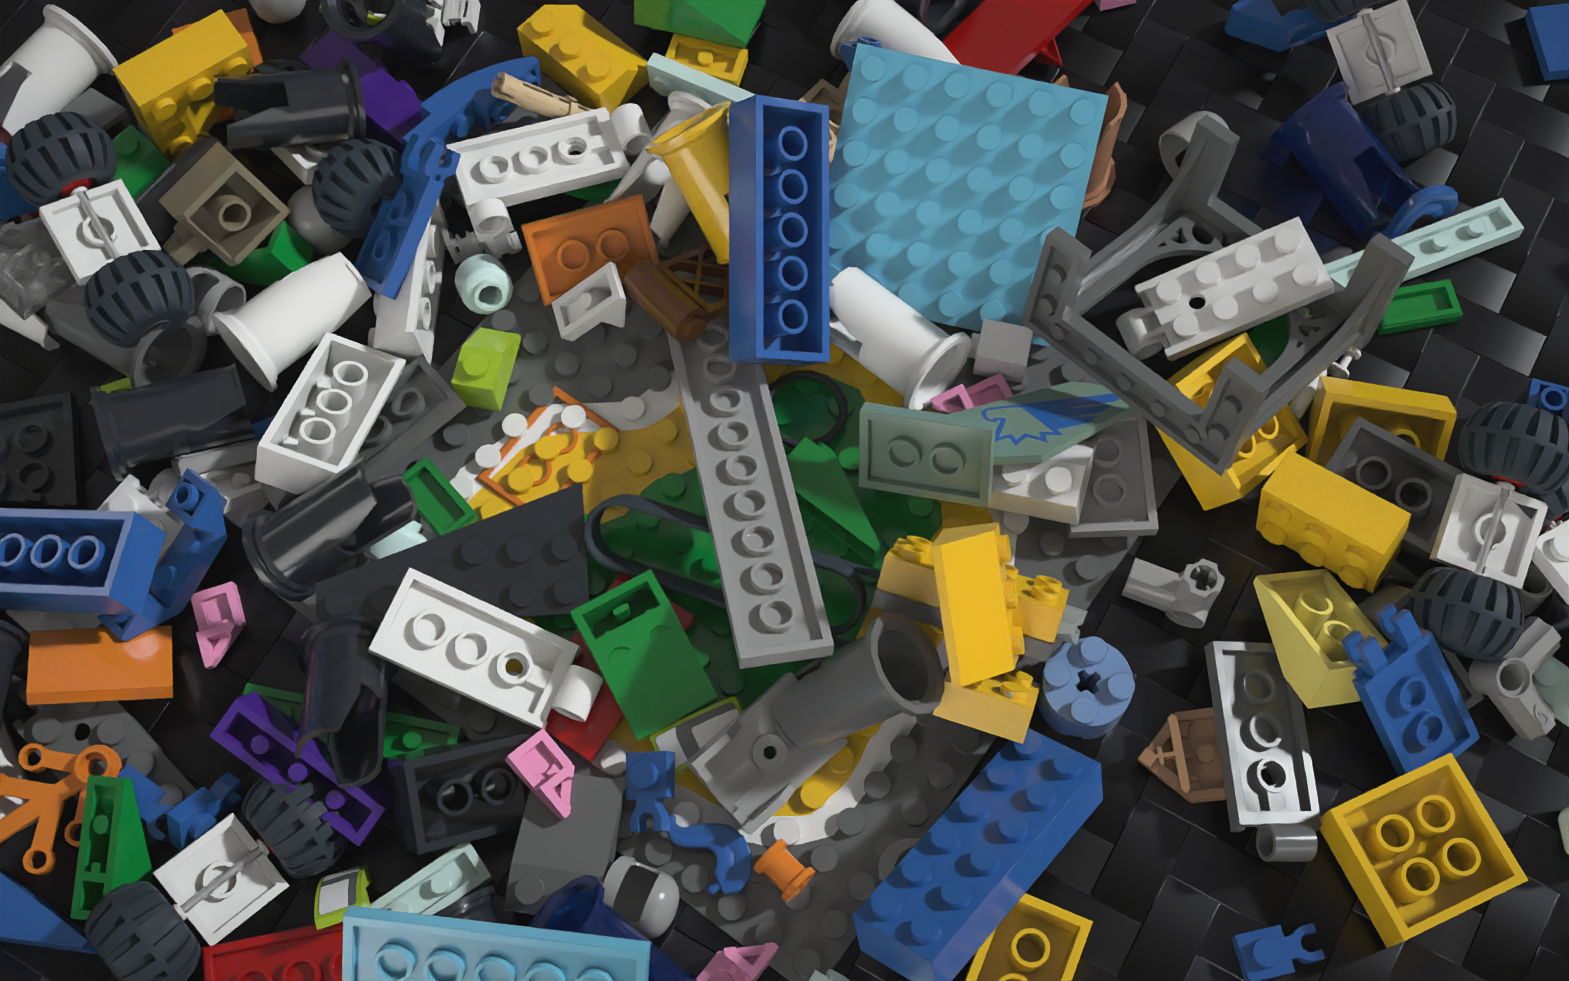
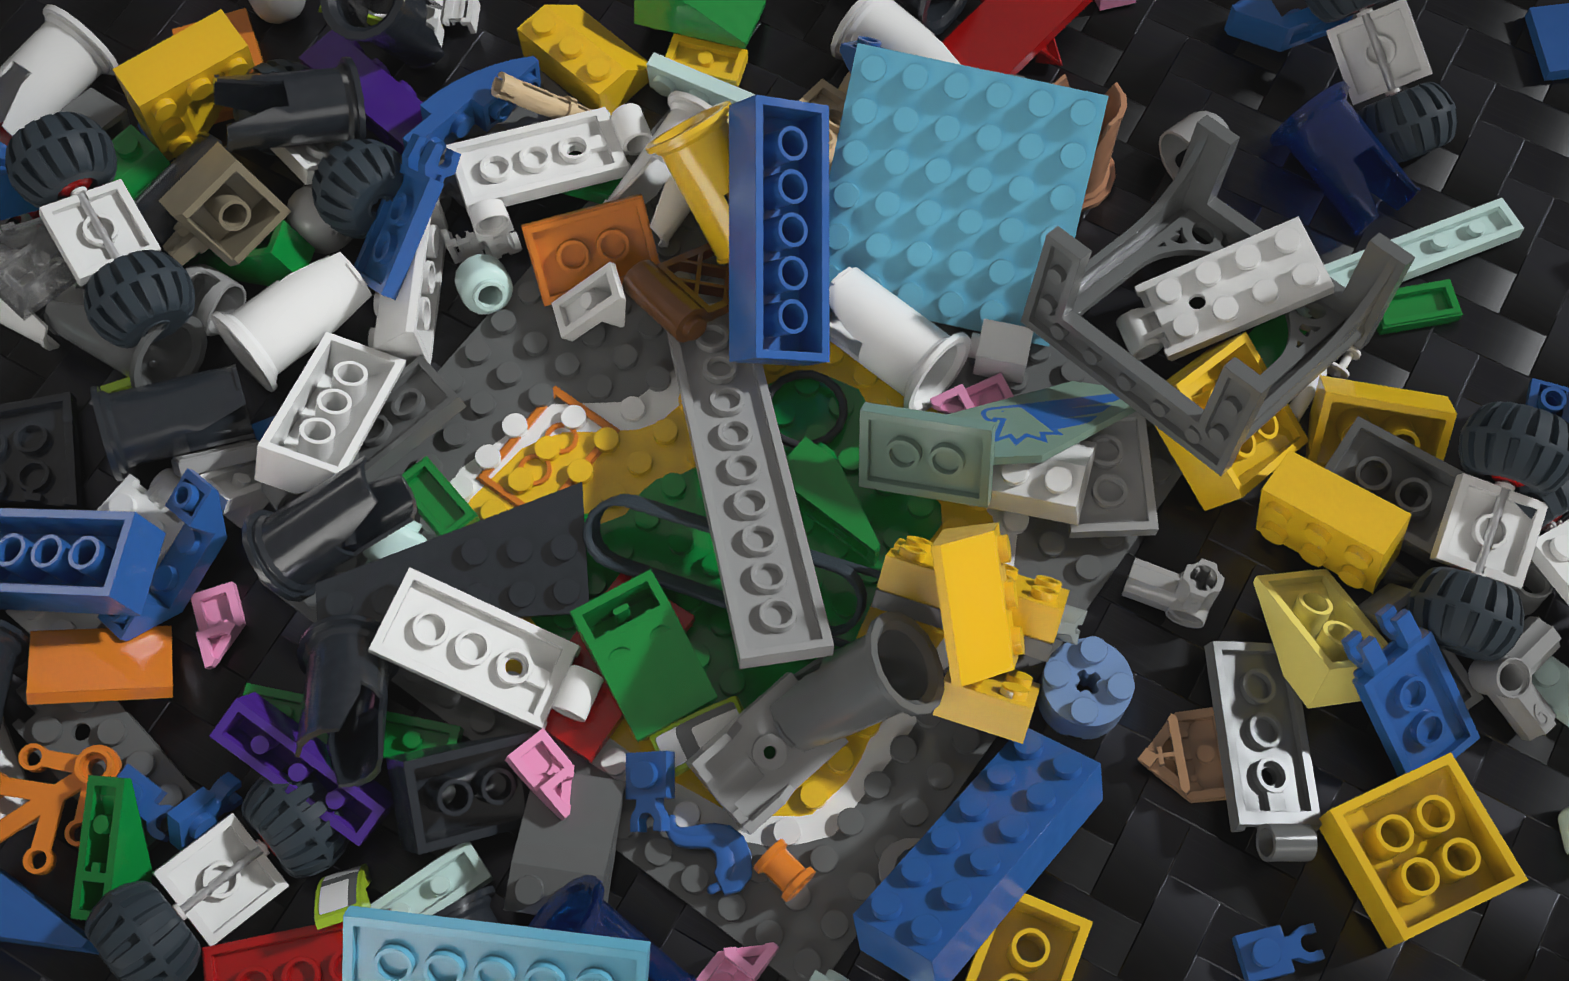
(485, 368): lime slope -> none
(642, 895): light grey helmet -> none
(1431, 200): blue piece -> none

